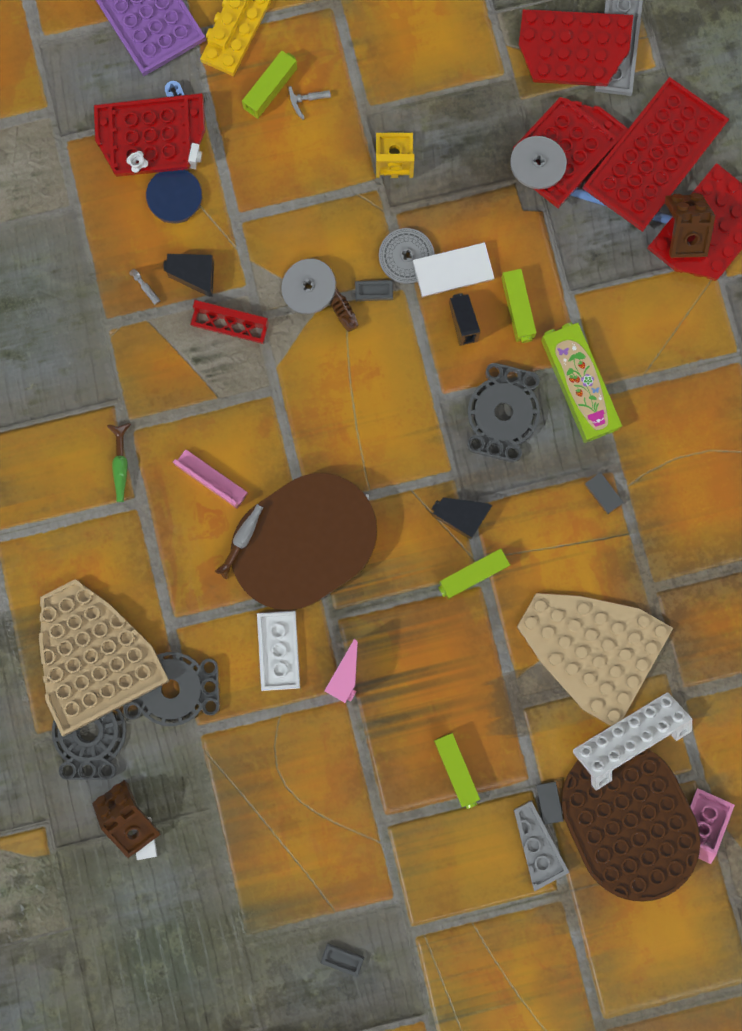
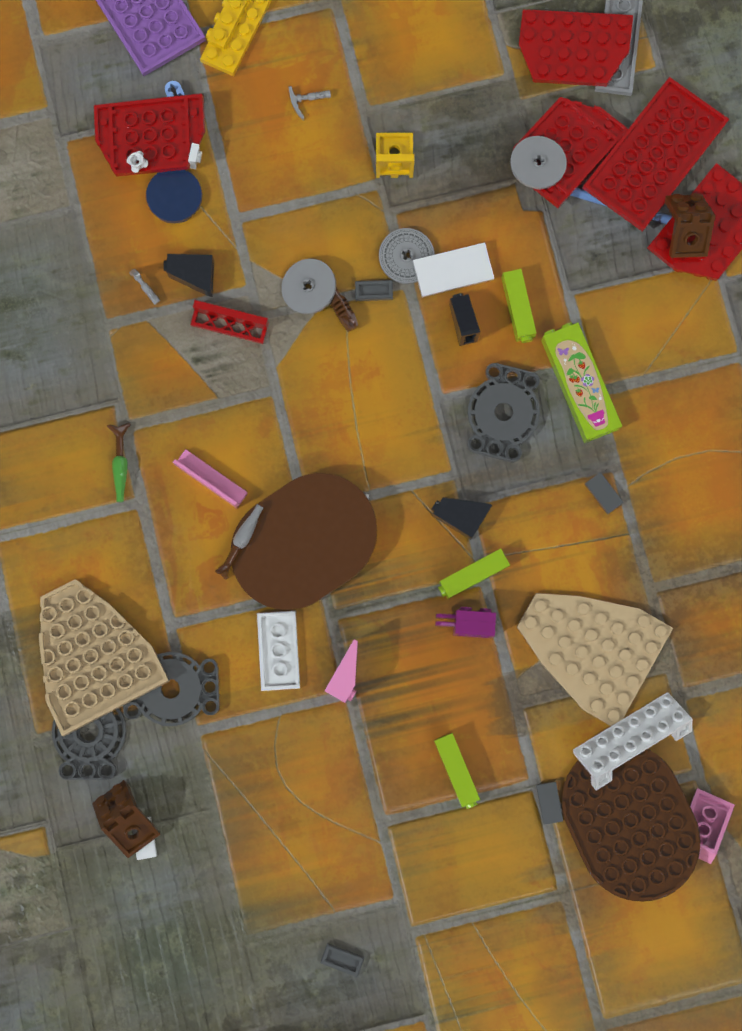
(270, 84): lime brick -> none
(470, 623): none -> magenta brick
(539, 849): light grey wing -> none

